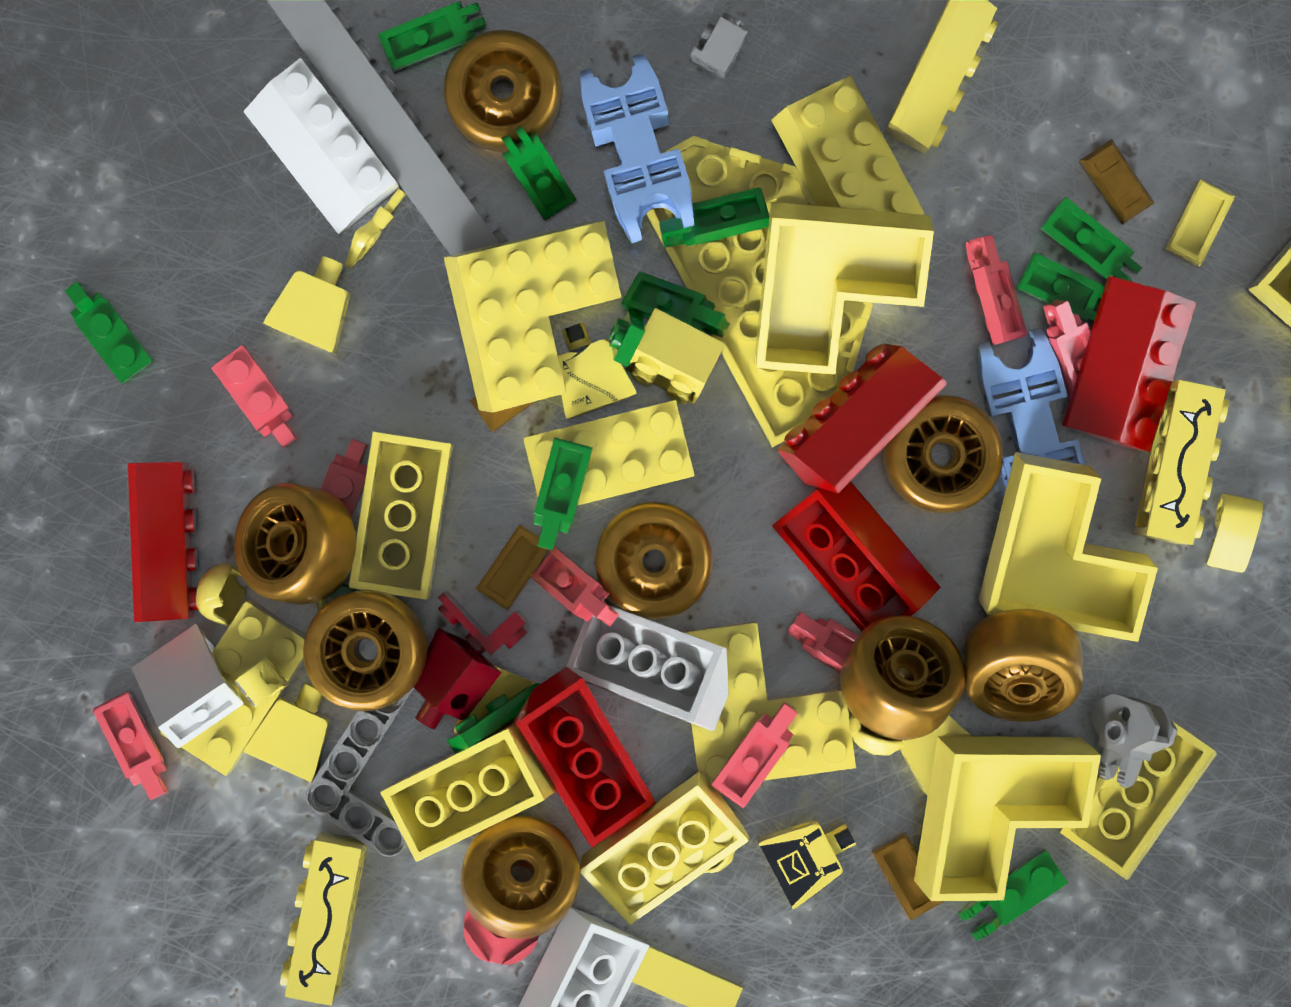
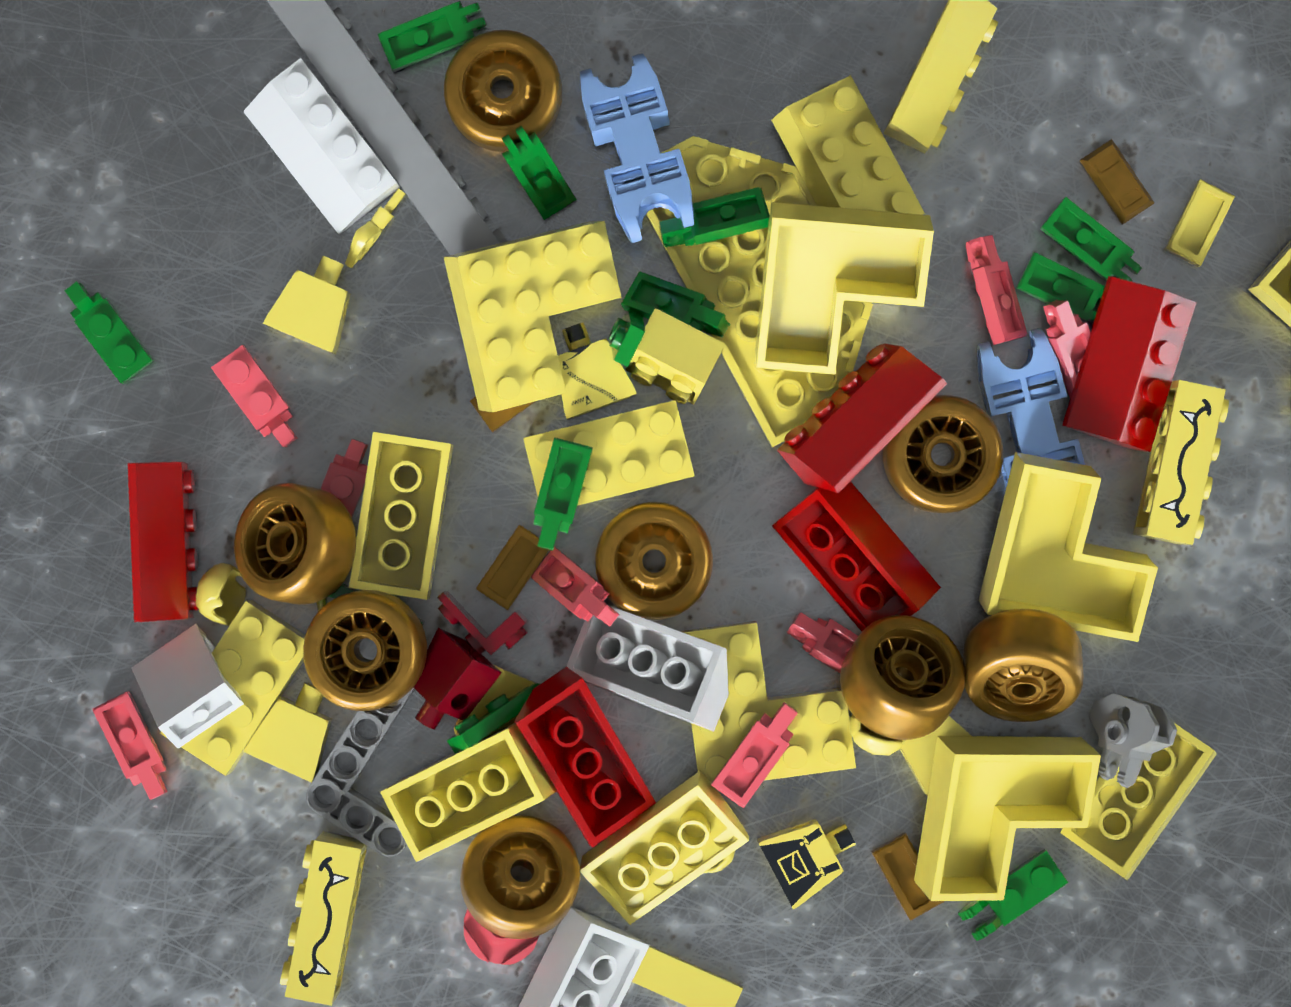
(261, 682): light yellow leg -> none
(720, 45): light grey brick -> none
(1237, 530): light yellow panel -> none

